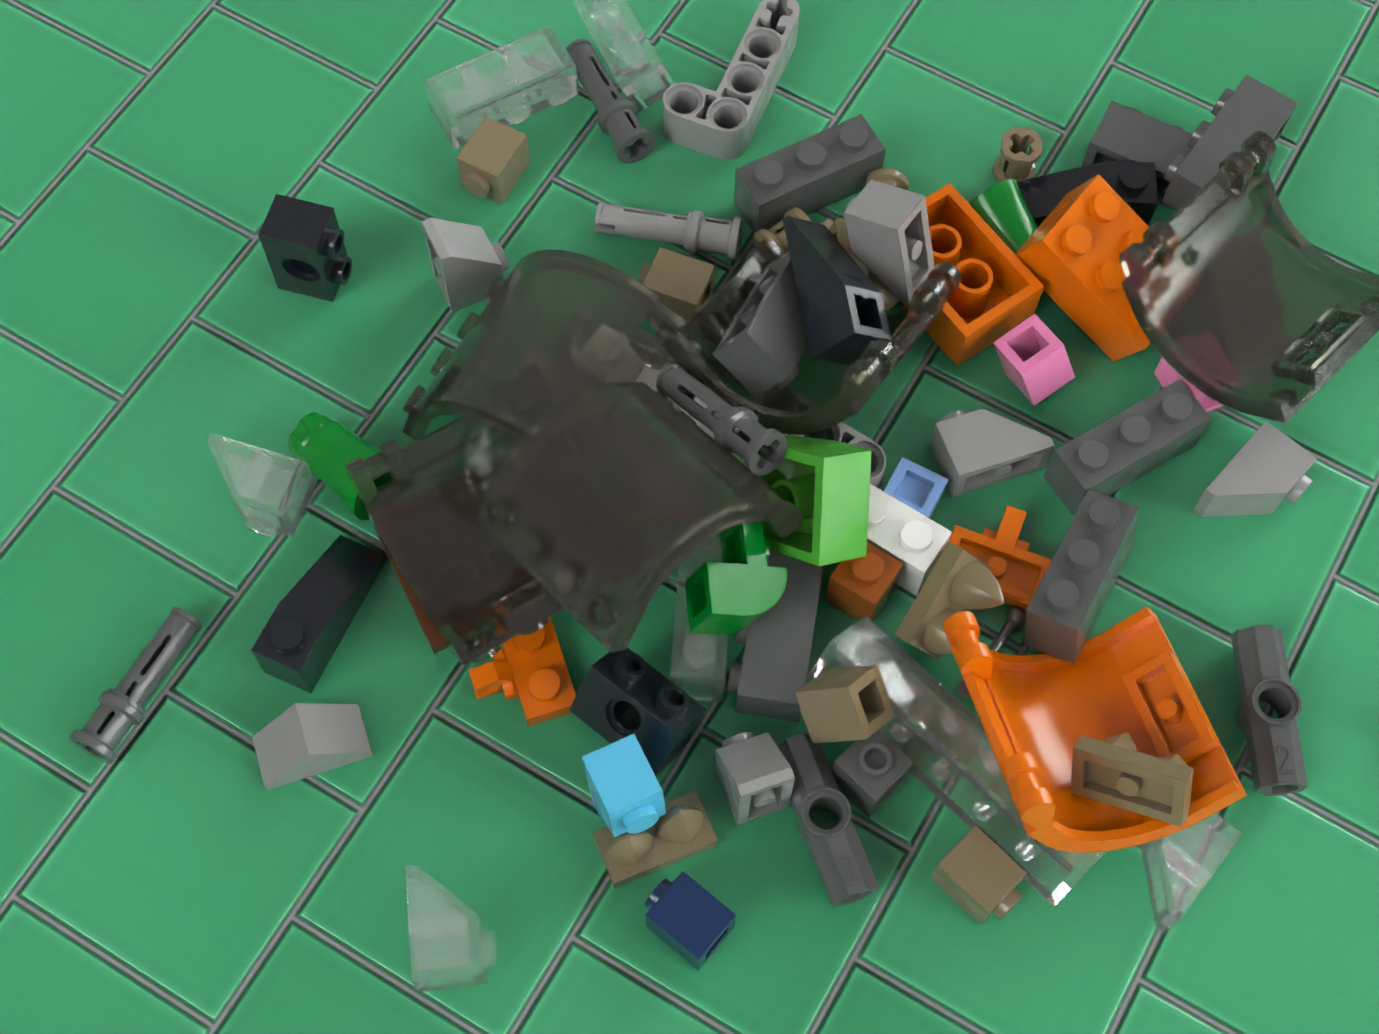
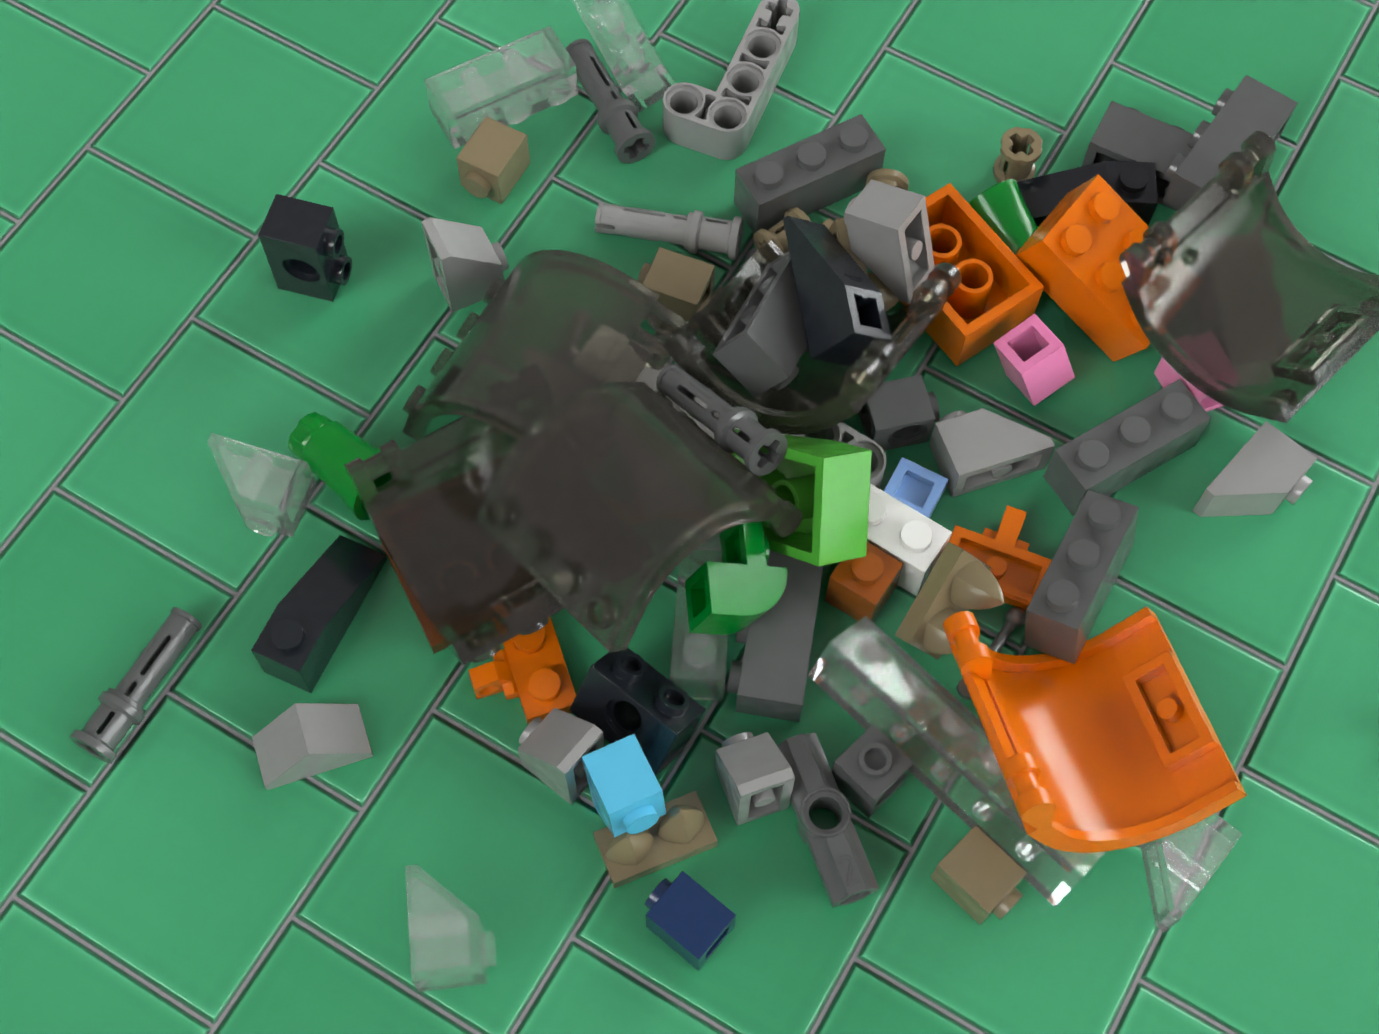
(555, 748): none -> light grey slope
(845, 704): dark tan brick -> none
(900, 413): none -> dark grey brick
(1132, 780): dark tan tile -> none
(1271, 742): dark grey piece -> none

